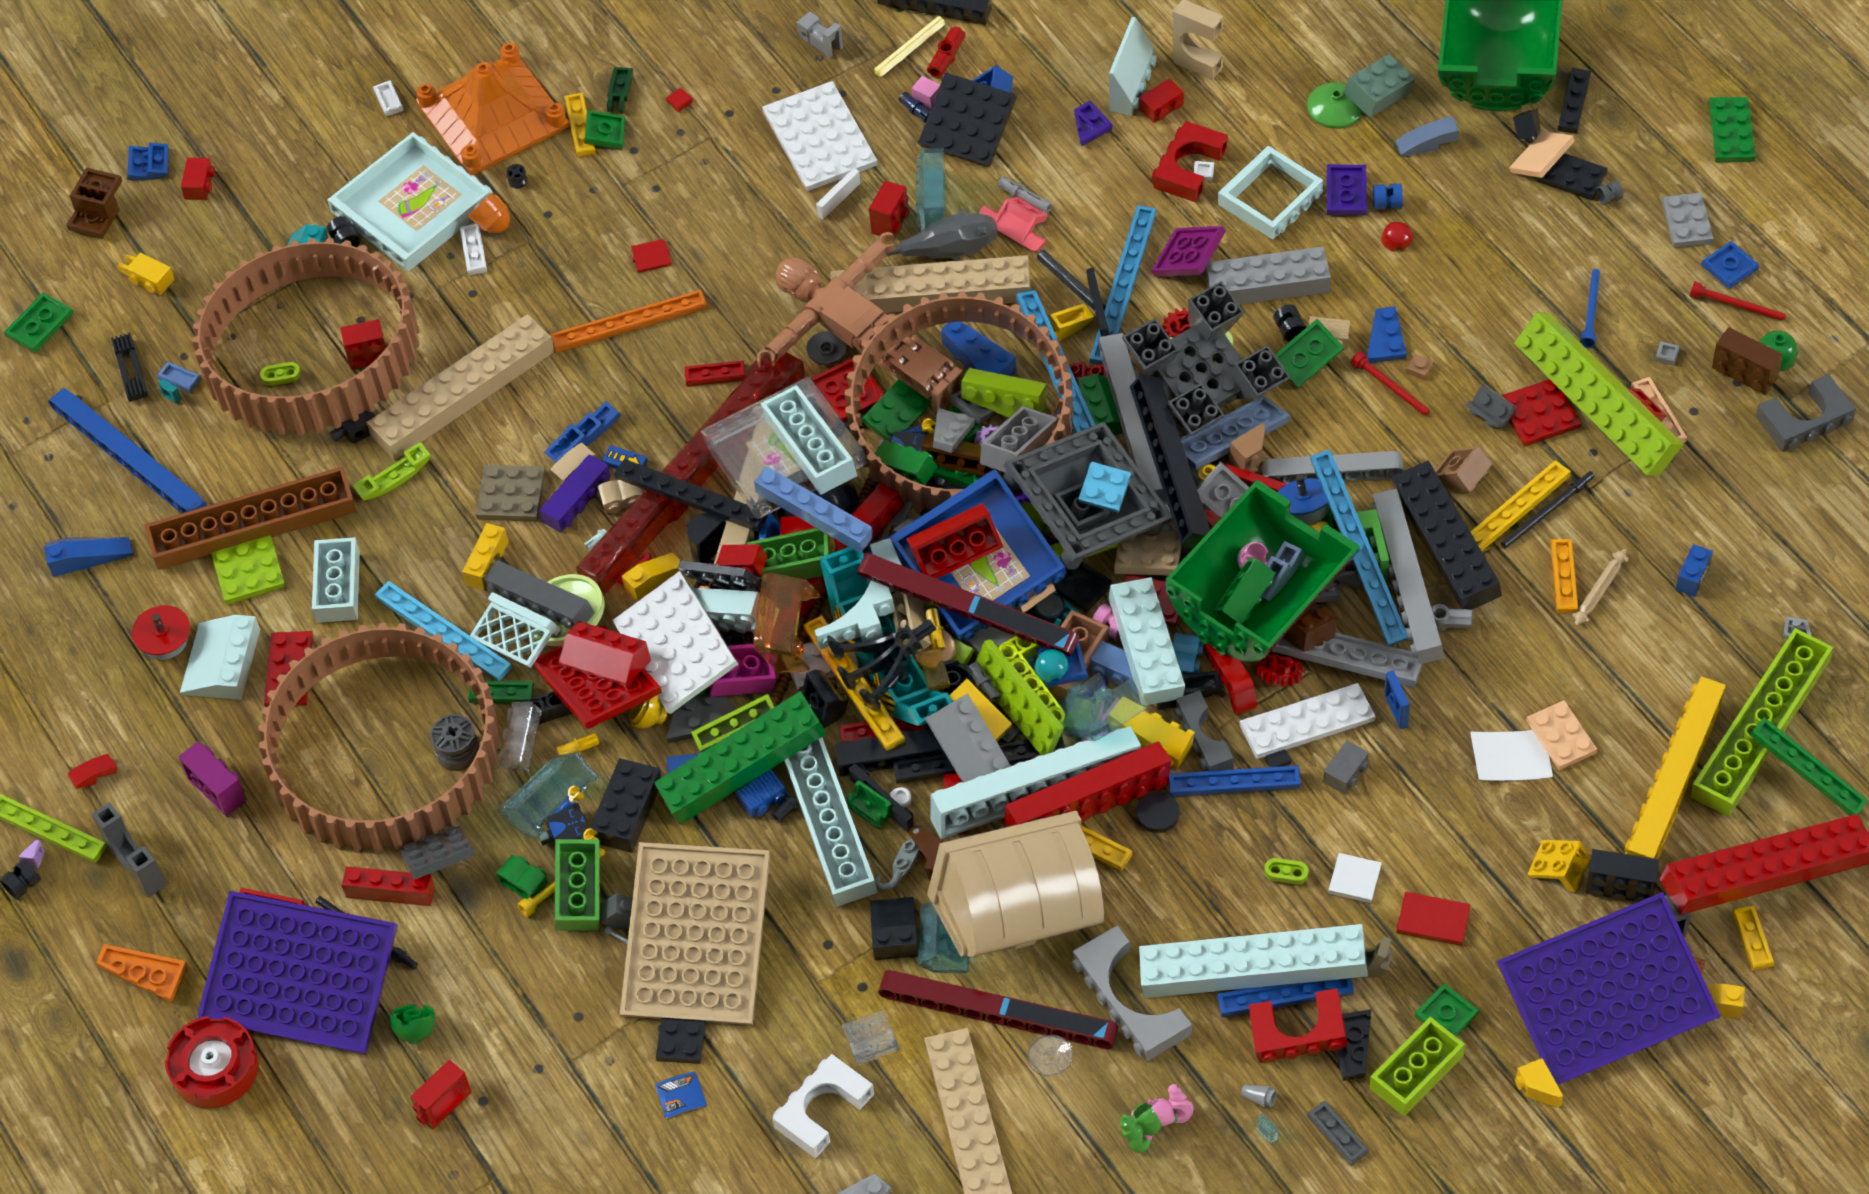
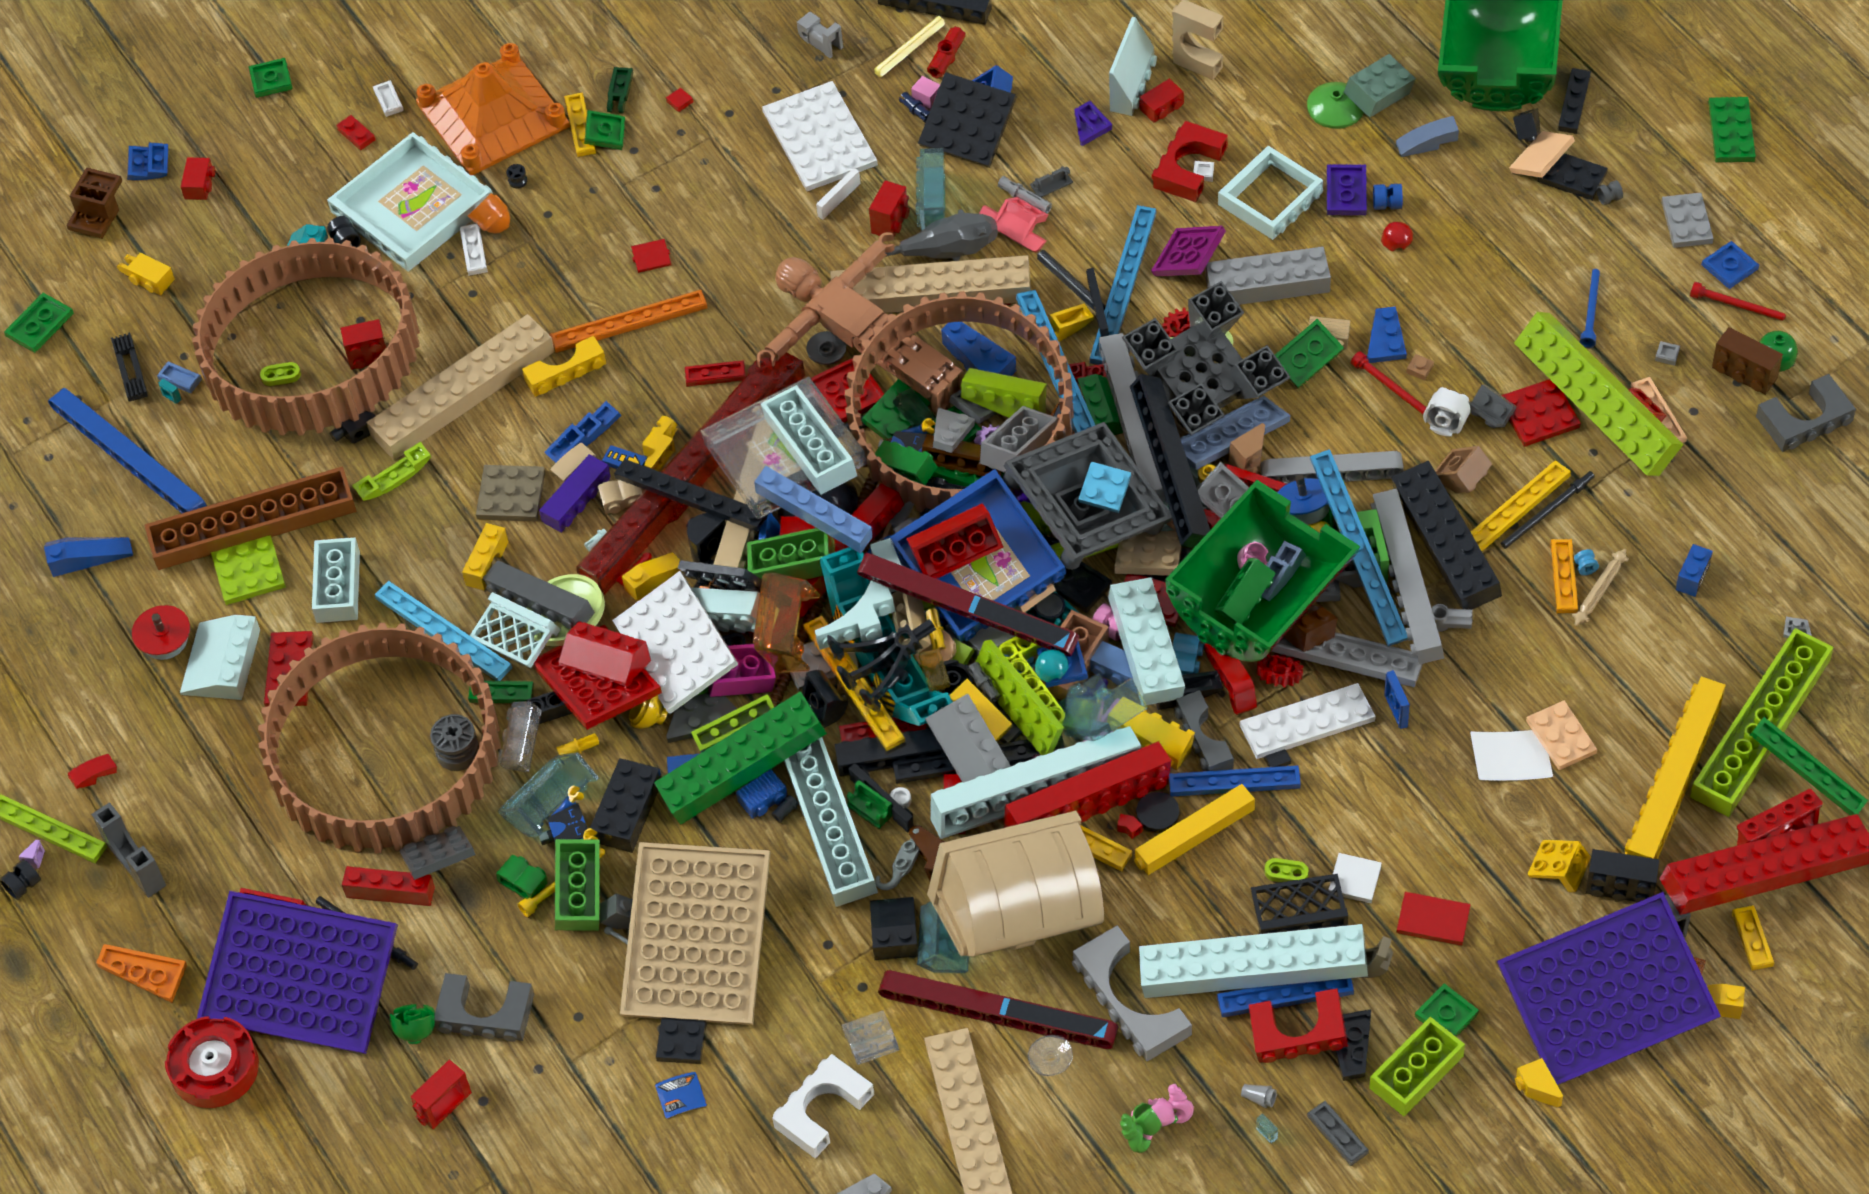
(212, 778): magenta brick -> none
(270, 77): none -> green plate
(355, 132): none -> red plate
(507, 1023): none -> dark grey arch
(544, 377): none -> yellow arch
(660, 443): none -> yellow plate
(743, 556): red brick -> none
(913, 407): none -> clear green slope
(1050, 183): none -> dark grey hinge
(1129, 825): none -> red piece
(1194, 829): none -> yellow brick
(1289, 321): black wheel -> none
(1307, 920): none -> black fence
(1346, 767): flat silver brick -> none
(1447, 412): none -> white brick
(1586, 562): none -> dark azure wheel
(1787, 816): none -> red fence

